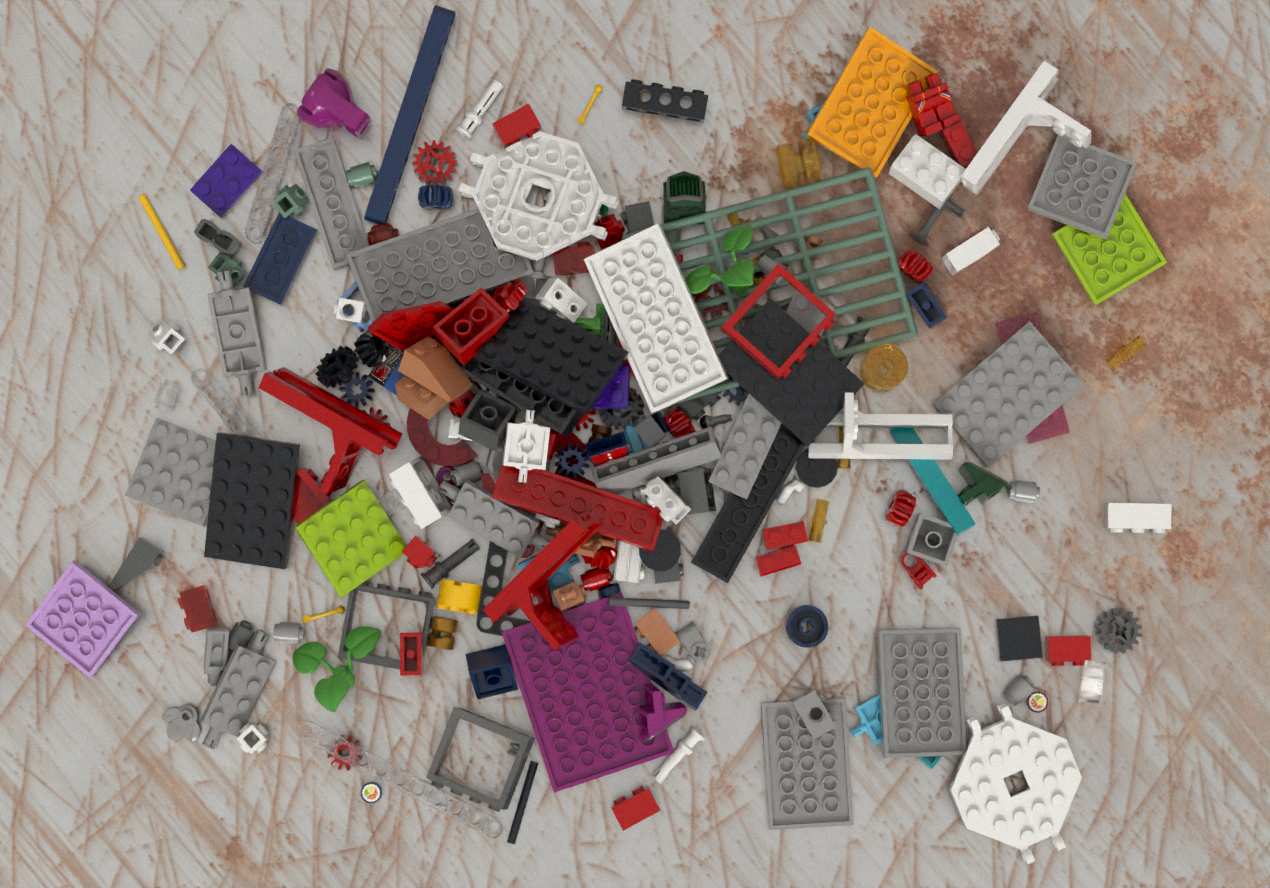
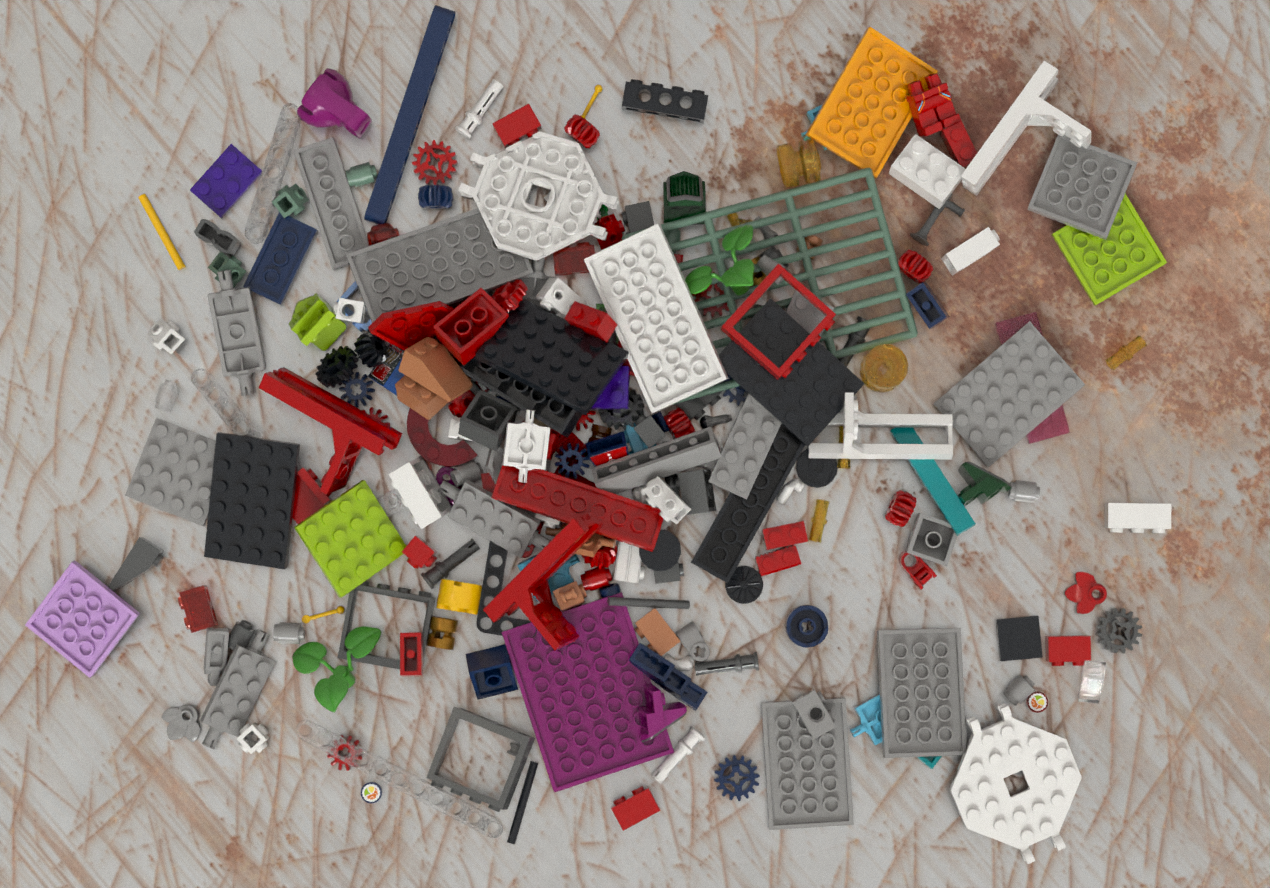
(316, 322): none -> lime piece
(582, 131): none -> red gear
(591, 321): none -> red brick
(737, 663): none -> dark grey pin
(744, 585): none -> black wheel
(747, 776): none -> dark blue gear
(1082, 592): none -> red plate

